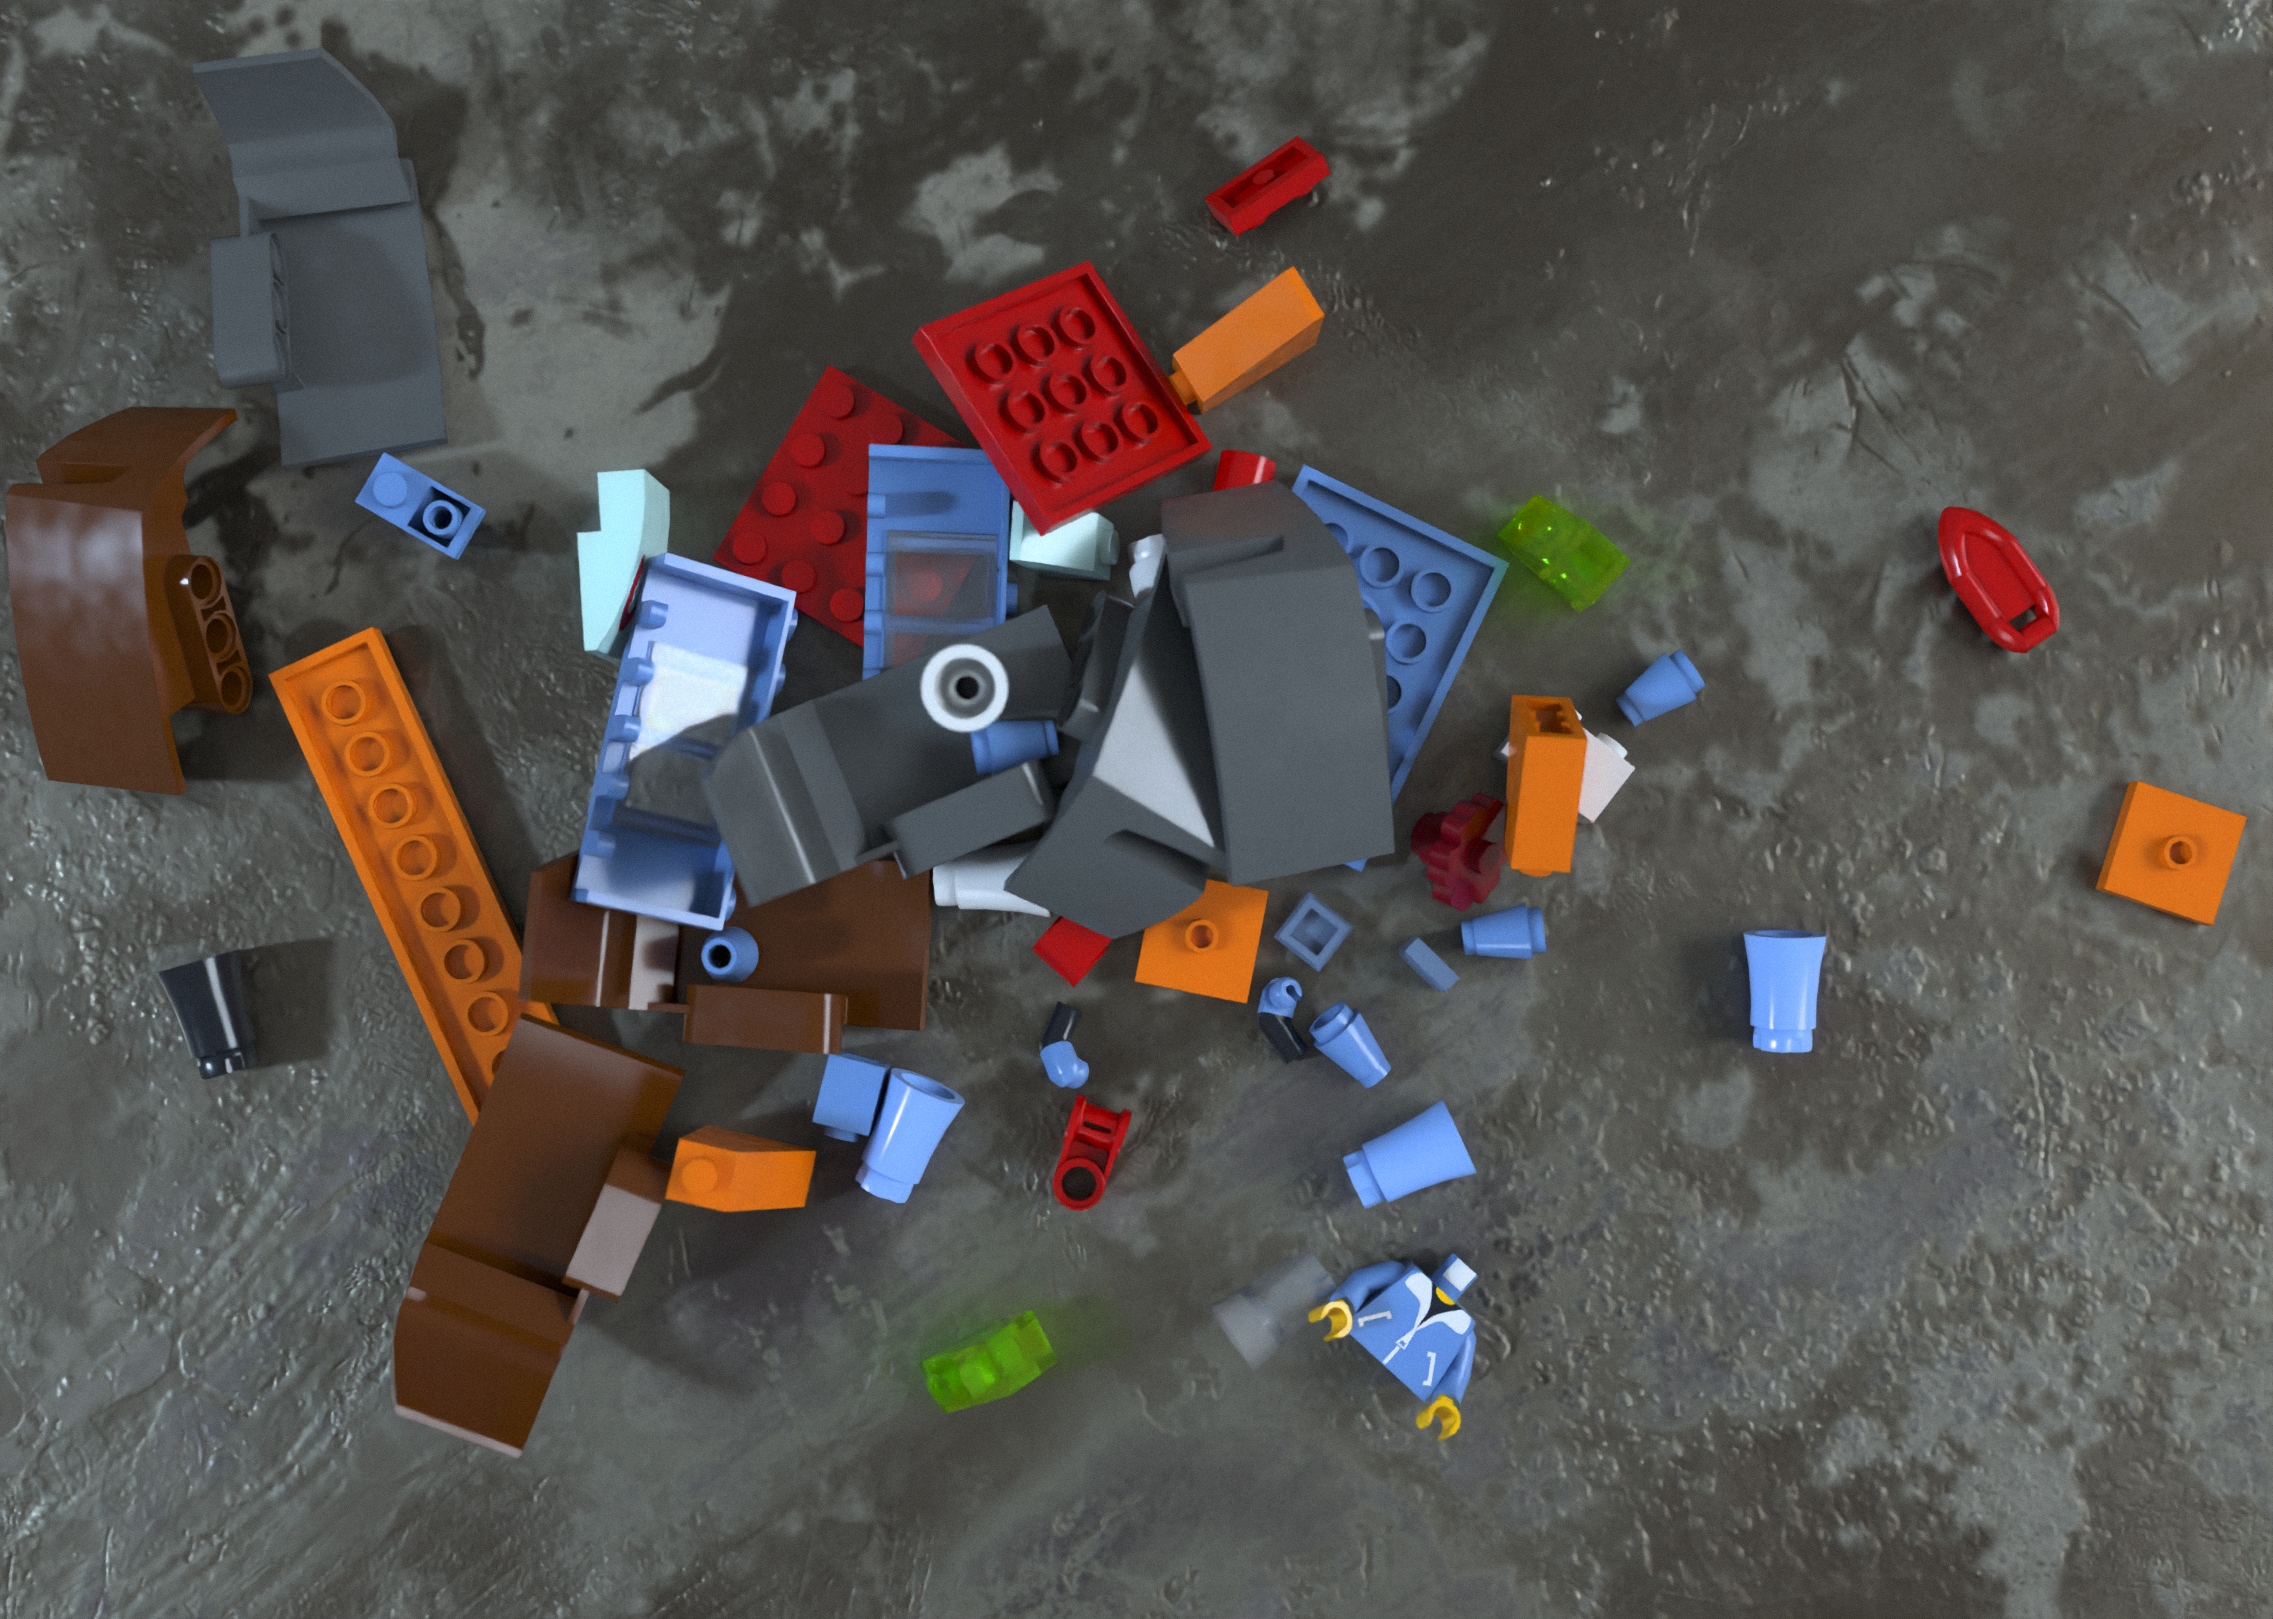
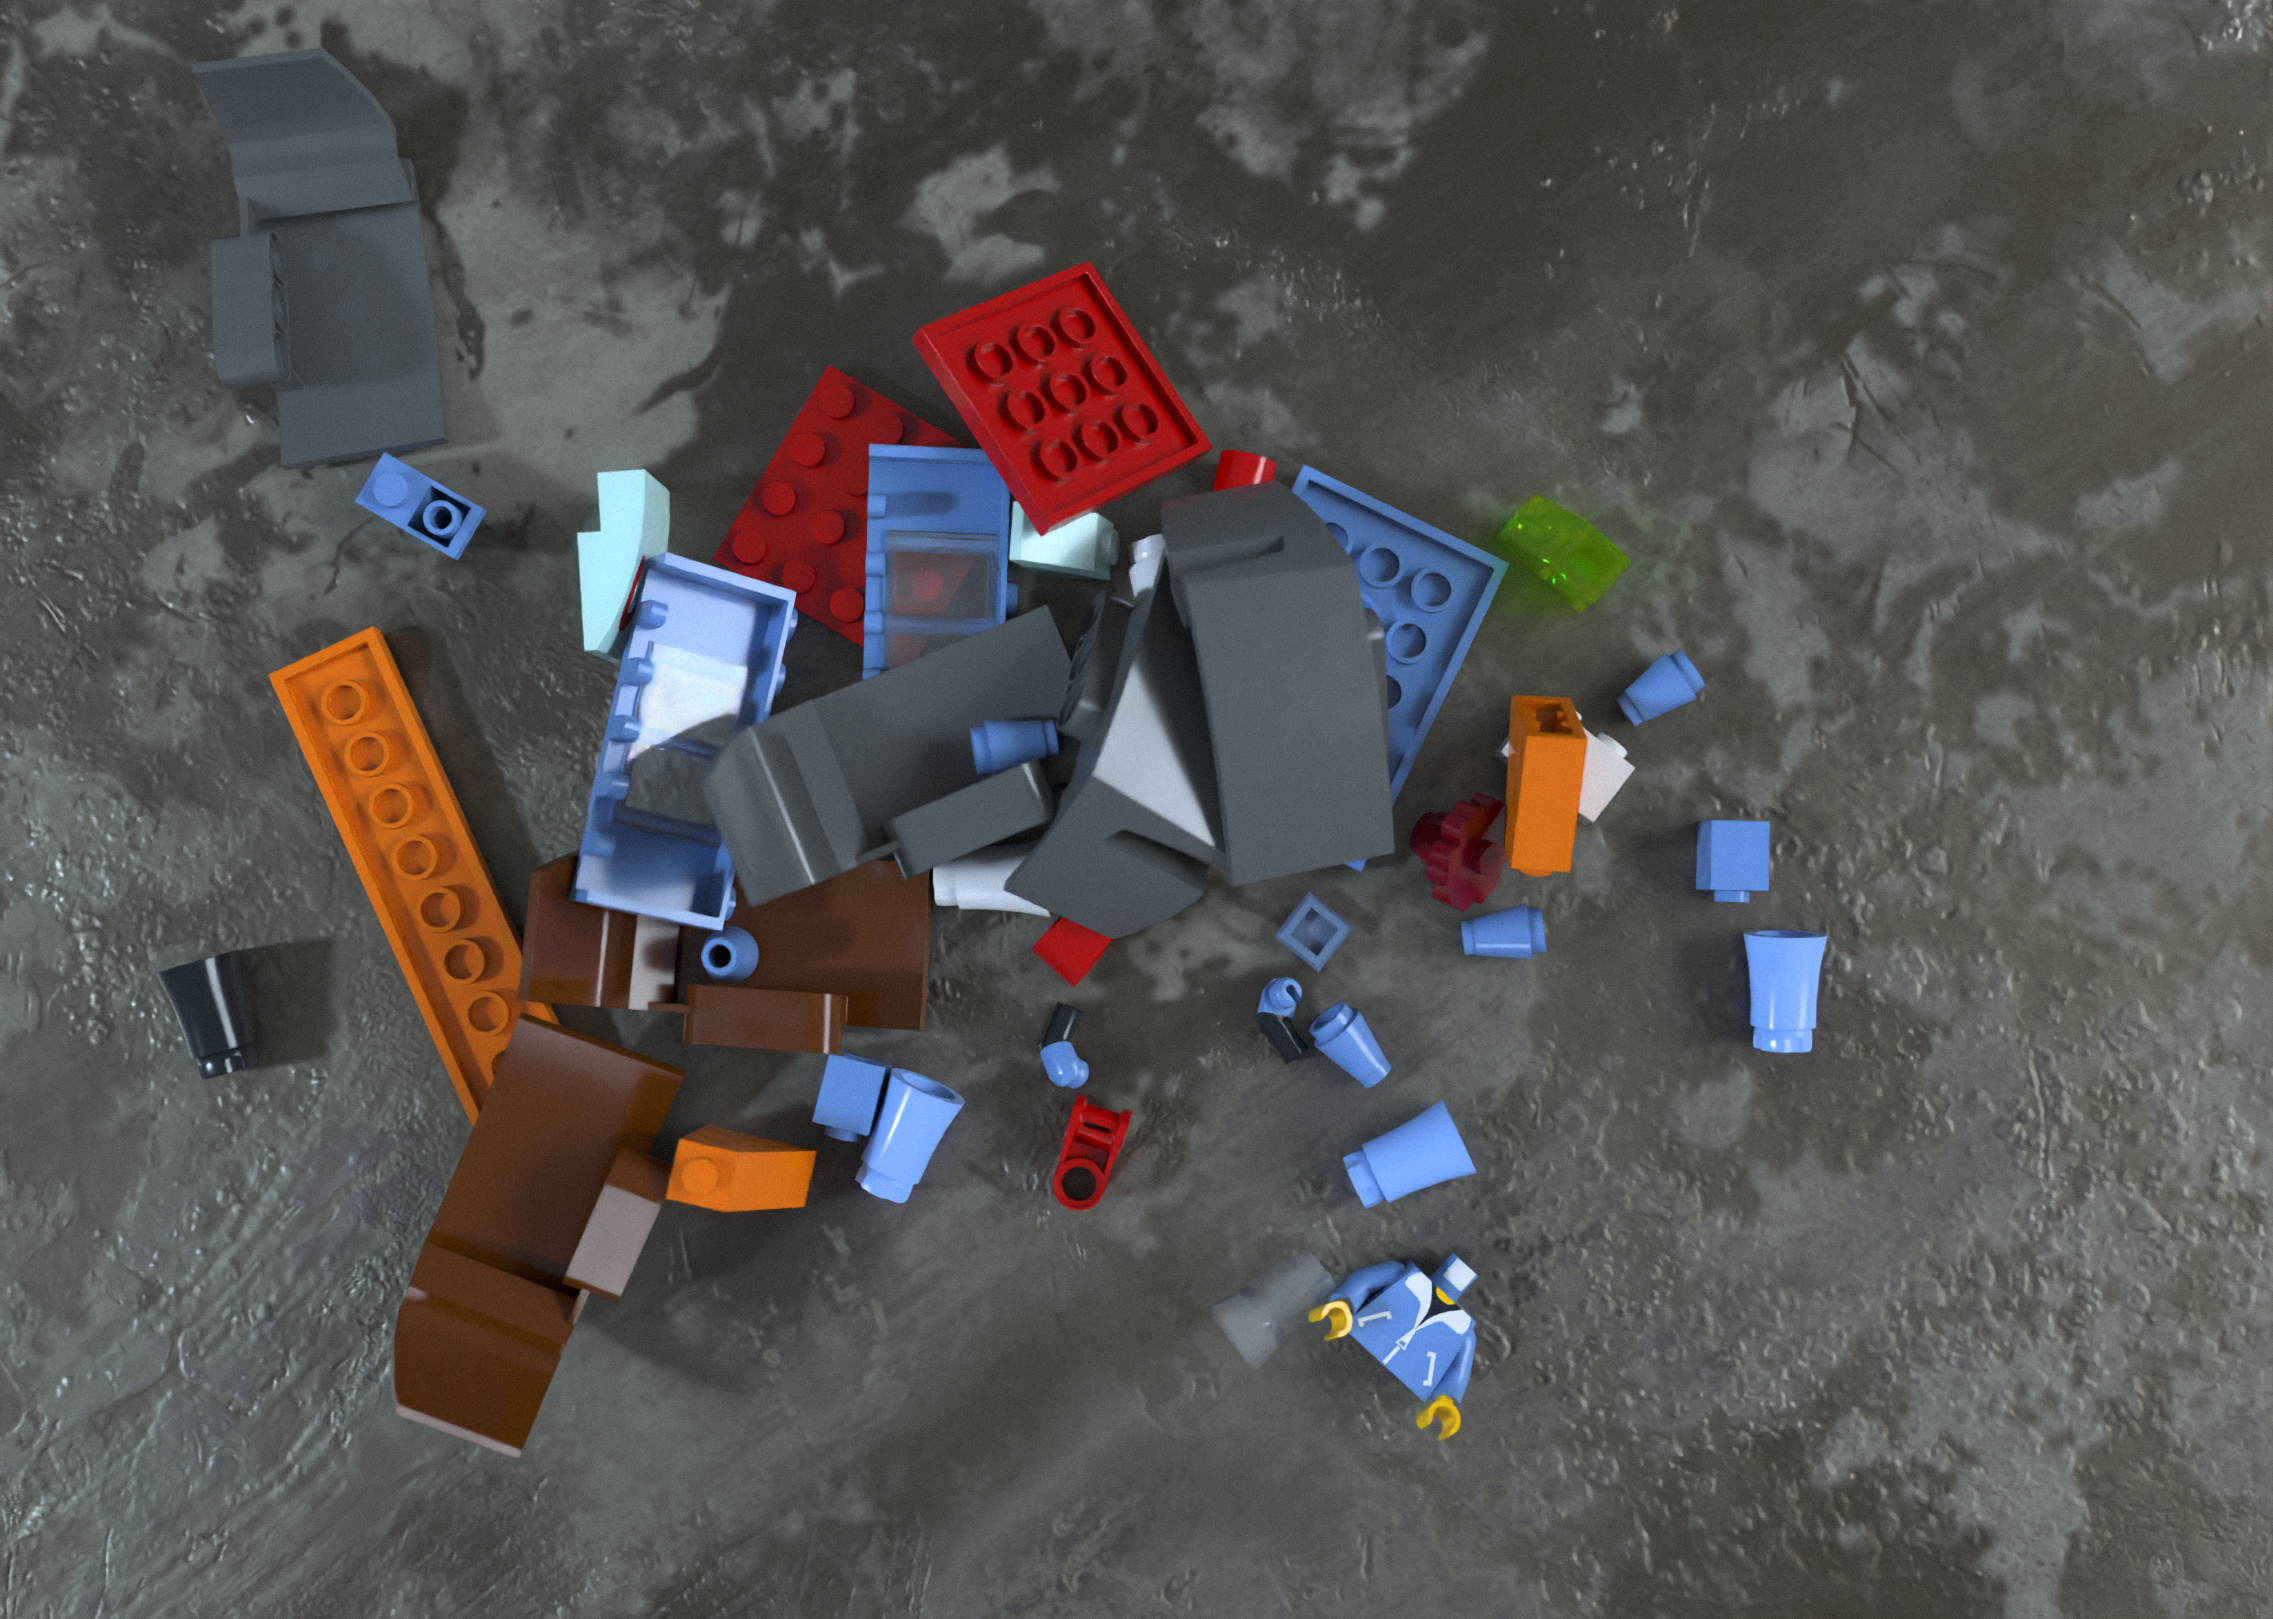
(114, 605): reddish brown beam -> none
(940, 689): white plant -> none
(988, 1363): clear neon green slope -> none
(1207, 945): orange plate -> none
(1248, 342): orange slope -> none
(1267, 186): red plate -> none
(1427, 964): sand blue tile -> none
(1732, 858): none -> medium blue brick
(1996, 579): red piece -> none
(2171, 853): orange plate -> none

